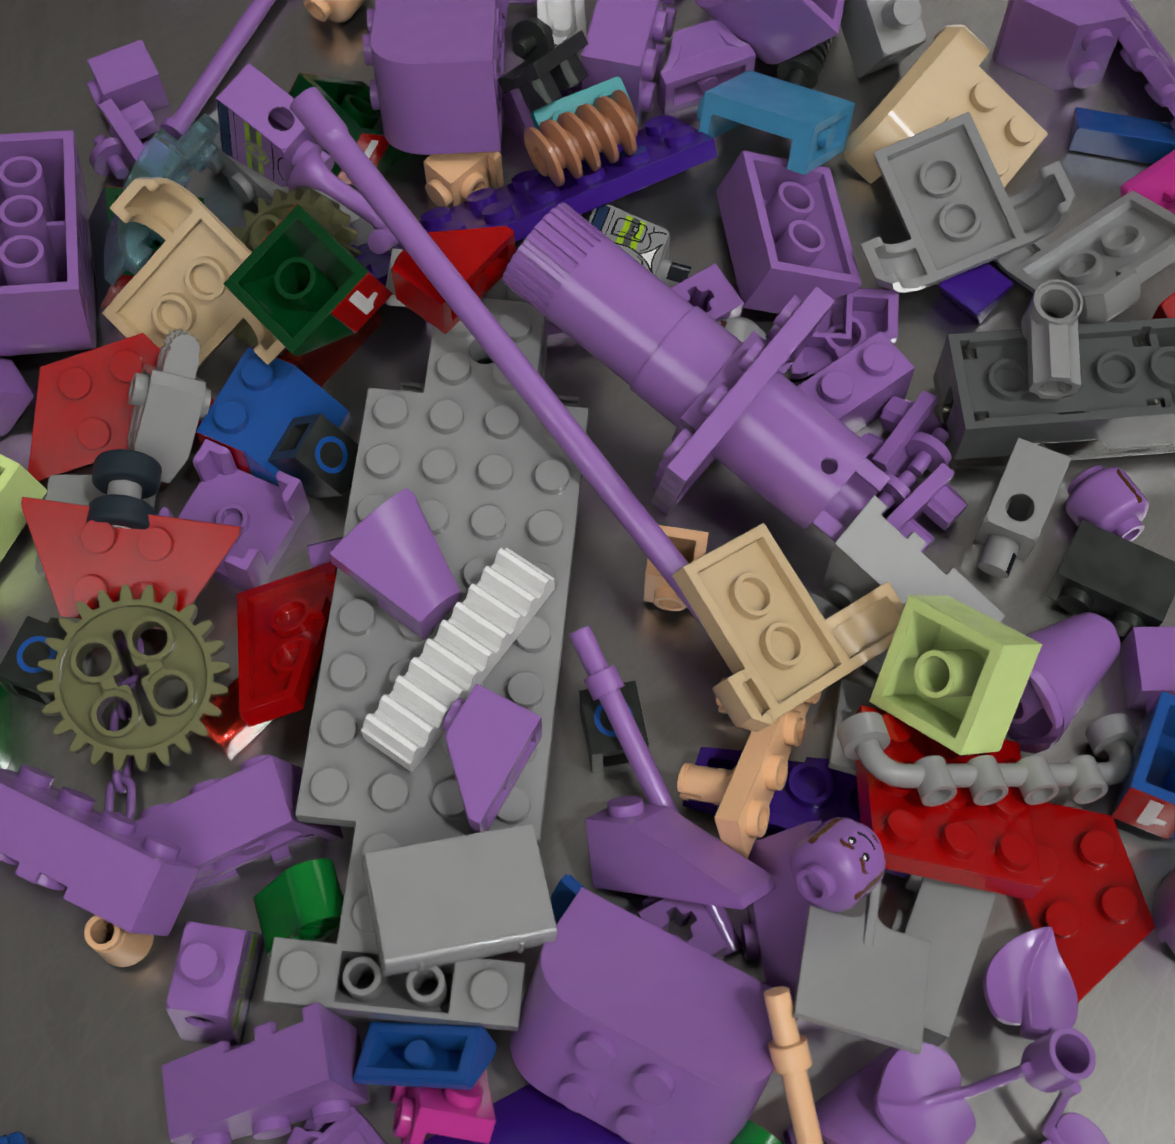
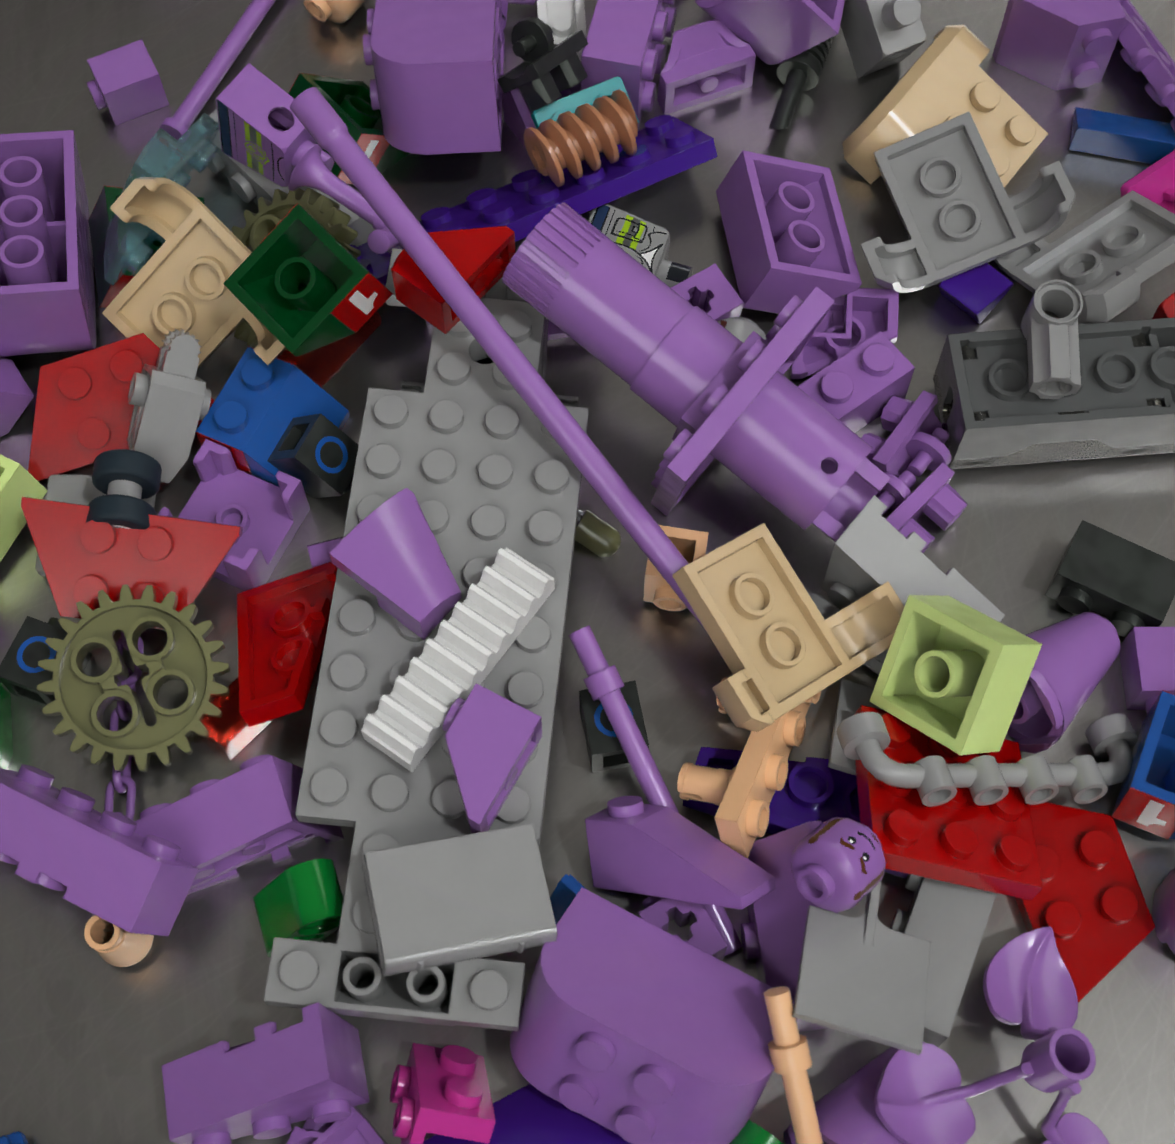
(123, 148): medium lavender hips -> none
(215, 982): medium lavender torso -> none
(424, 1055): blue slope -> none
(457, 175): light nougat brick -> none
(597, 534): none -> olive piece
(808, 117): dark azure panel -> none
(1019, 506): light grey torso -> none
(1108, 501): medium lavender head -> none

